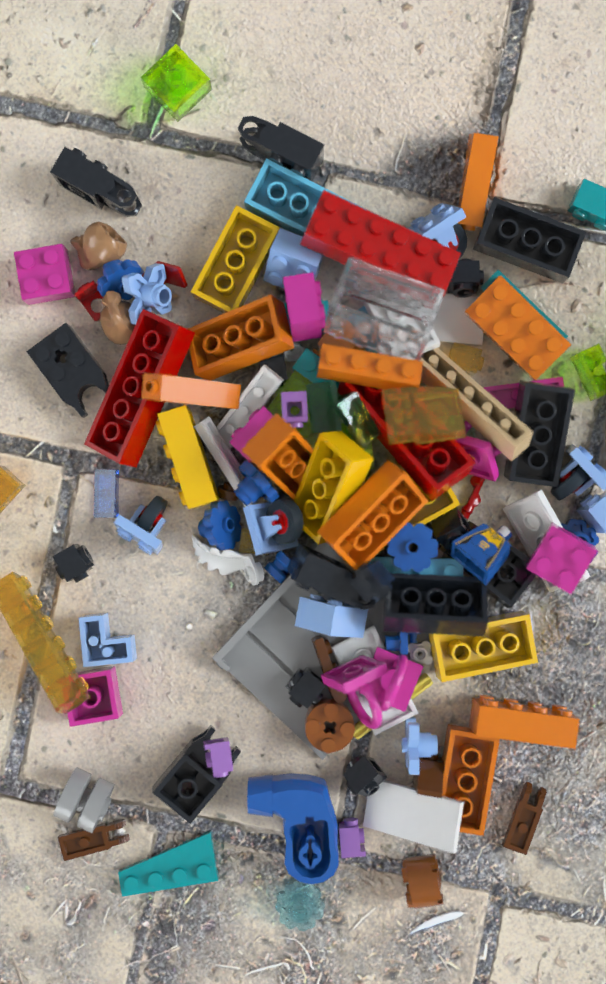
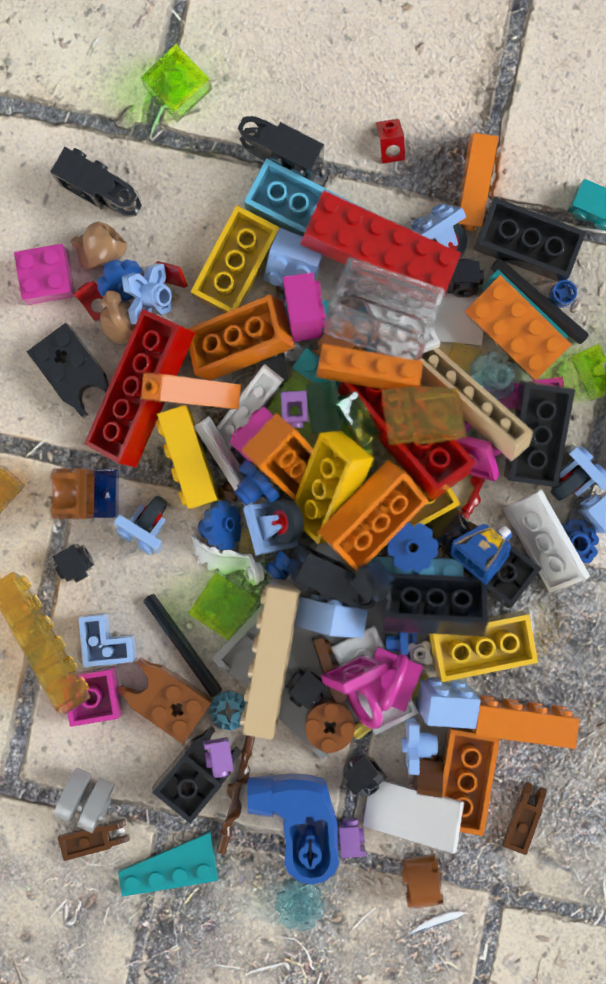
(72, 493): none -> dark orange brick
(157, 700): none -> dark orange brick
(182, 645): none -> black axle
(219, 703): none -> medium azure gear
(222, 605): none -> clear neon green brick
(233, 791): none -> reddish brown piece
(271, 658): none -> tan brick
(390, 134): none -> red bracket
(447, 703): none -> light blue brick
(494, 374): none -> clear light blue plant
(560, 318): none -> black axle
(561, 558): dark pink brick -> none
(566, 290): none -> blue wheel

